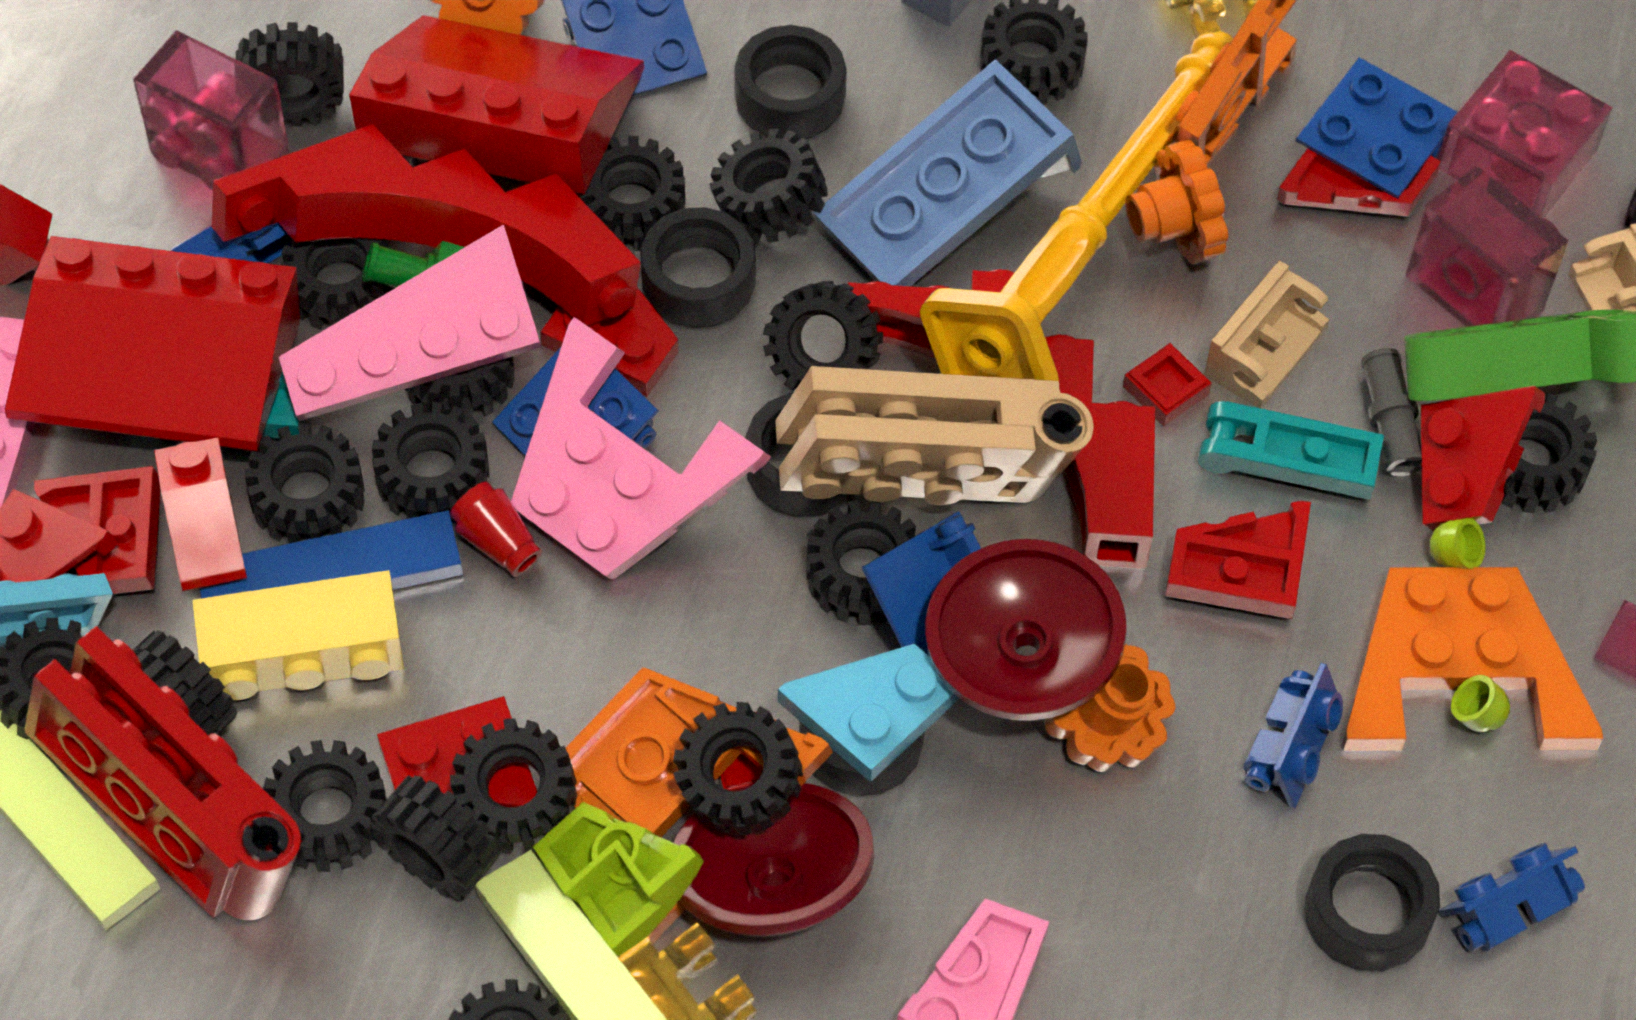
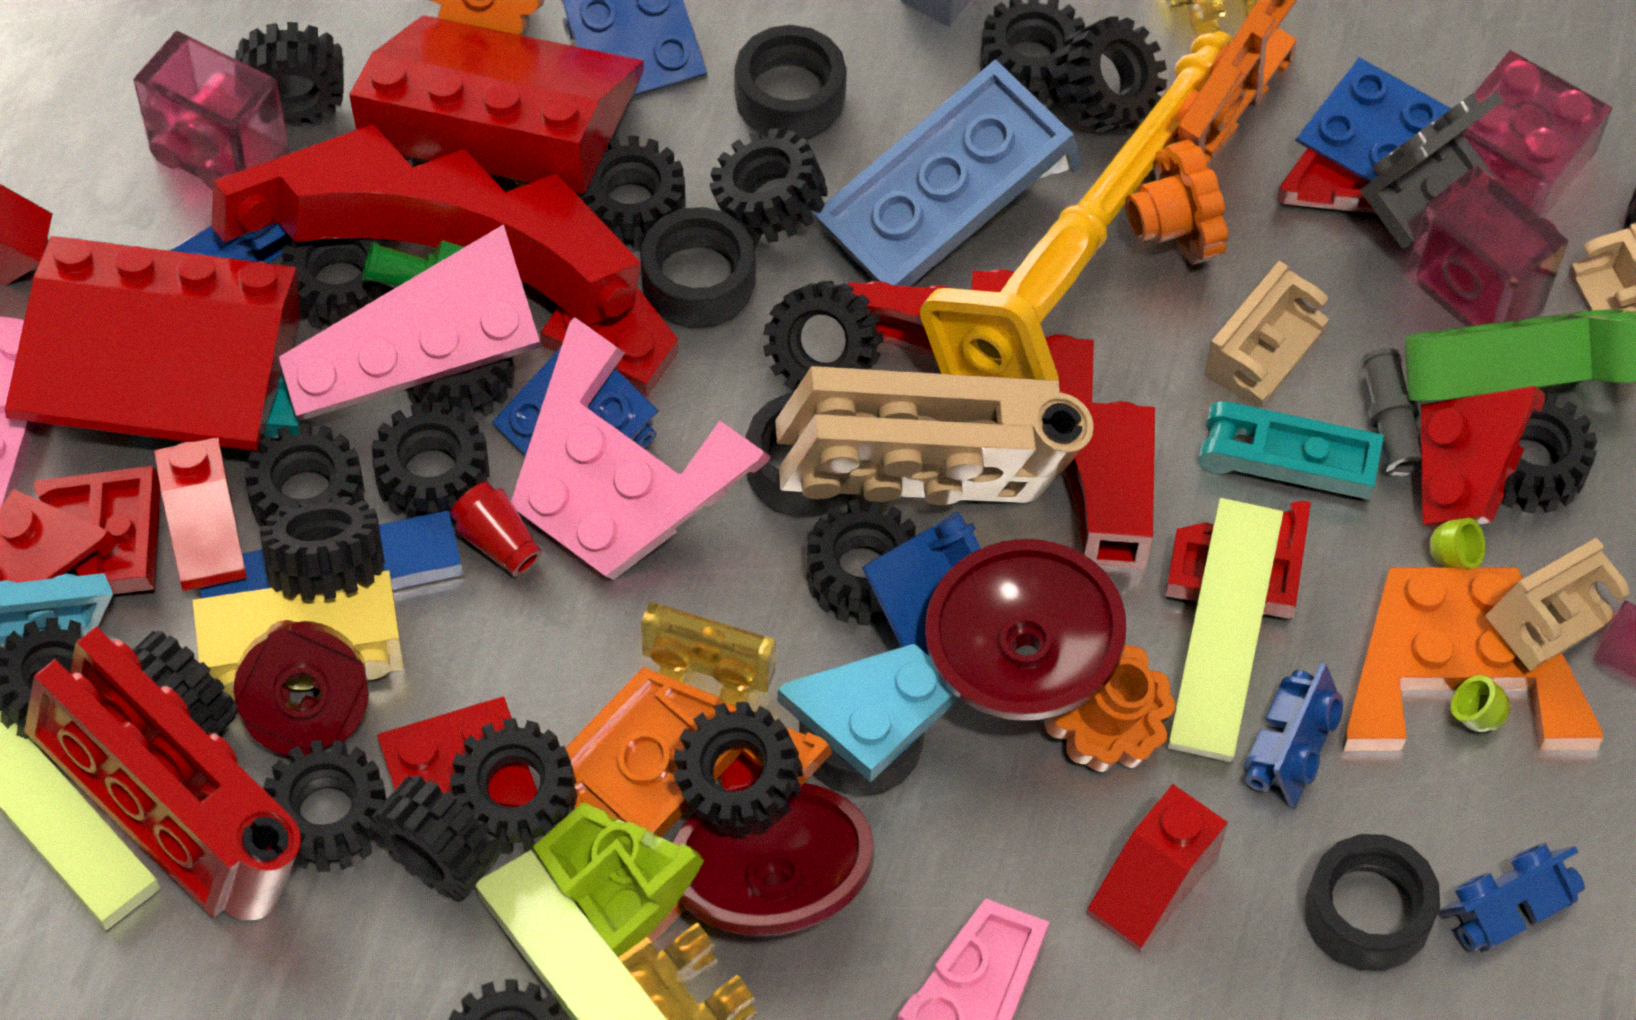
(287, 652): none -> dark red plate
(322, 547): none -> black tyre
(694, 643): none -> clear yellow plate
(1085, 81): none -> black tyre
(1158, 867): none -> red slope
(1167, 383): red tile -> none
(1225, 630): none -> yellowish green tile
(1425, 168): none -> dark grey bracket
(1558, 605): none -> tan hinge

